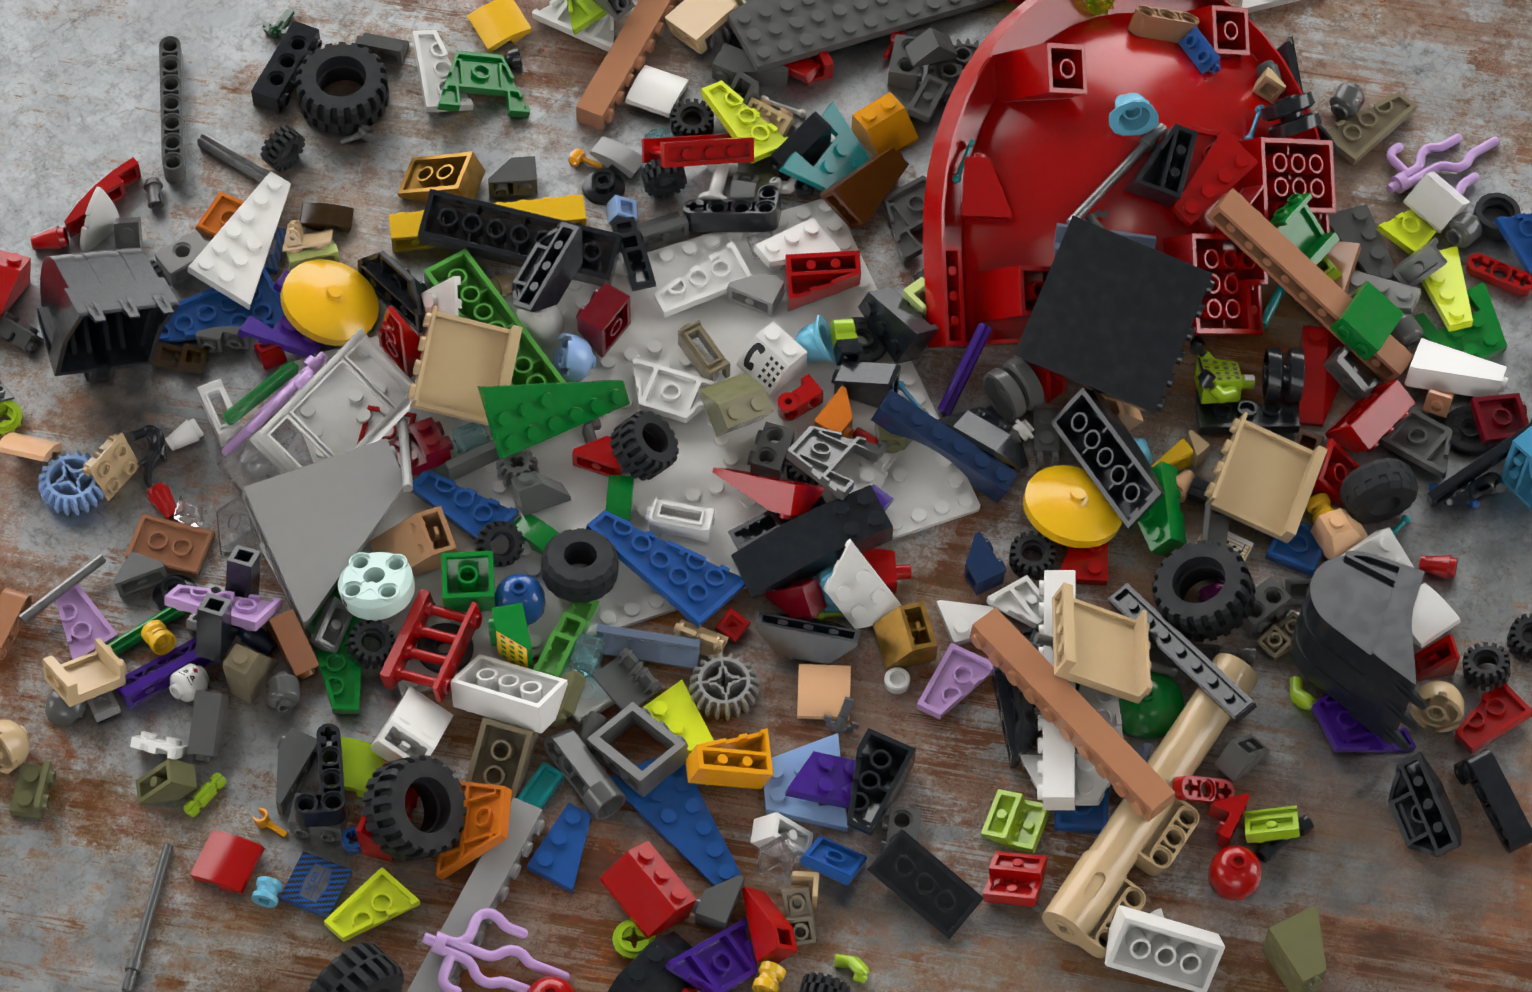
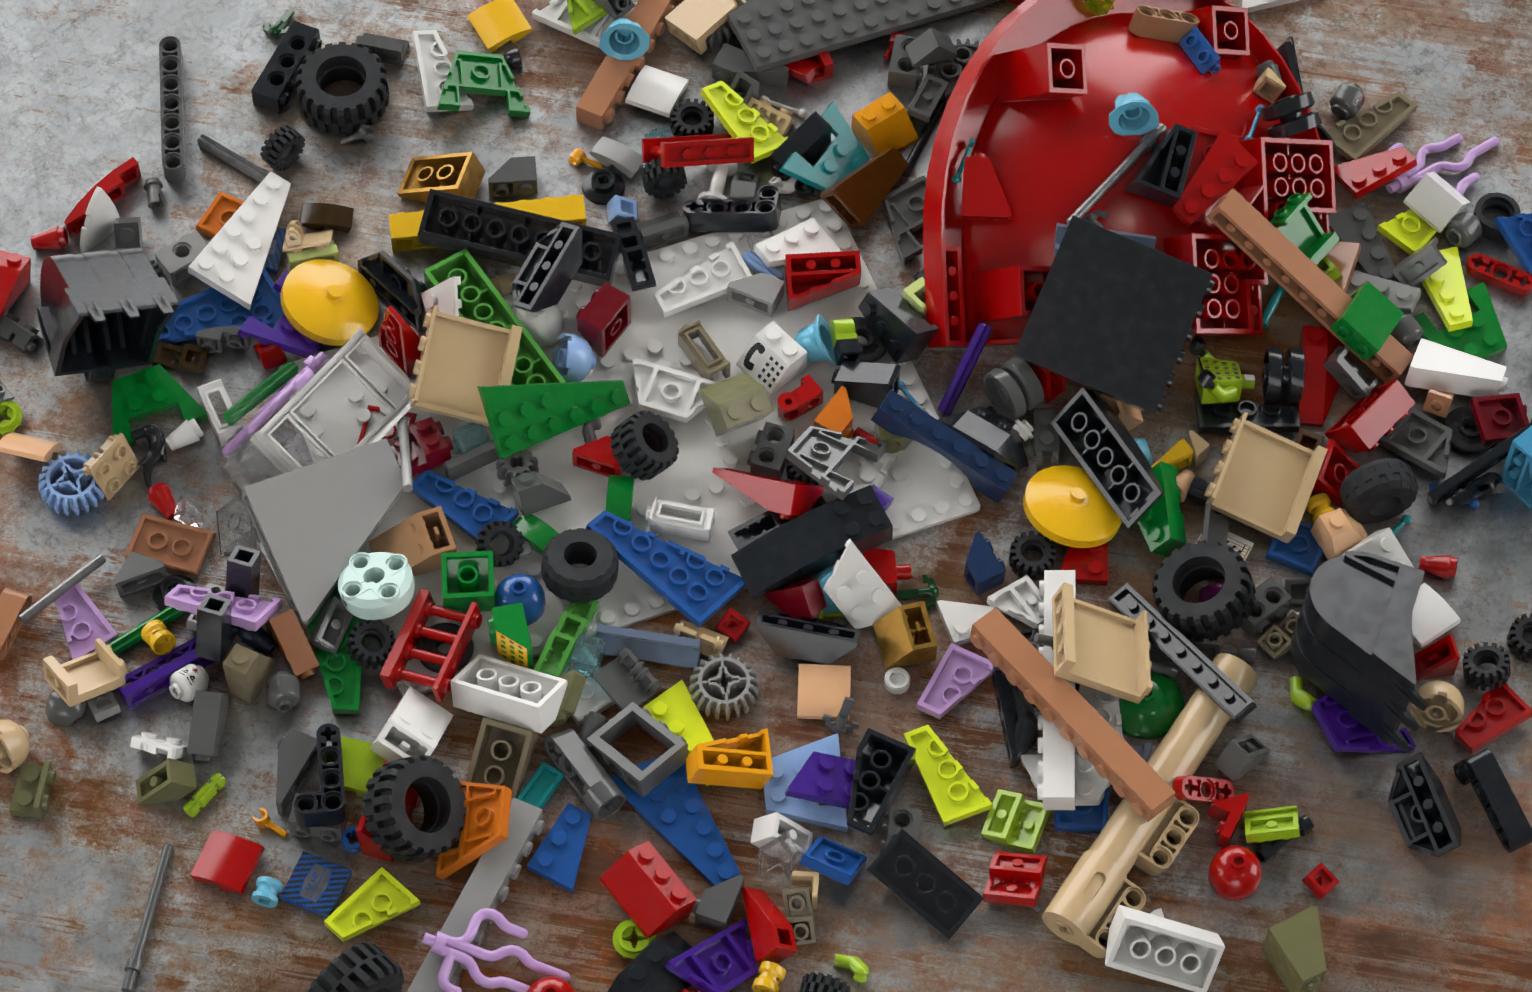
(149, 394): none -> green wing
(624, 40): none -> medium azure piece
(757, 265): none -> light blue axle
(923, 138): none -> black bar
(929, 592): none -> dark green piece
(946, 781): none -> neon yellow wing
(1320, 881): none -> red tile
(1373, 171): none -> wing

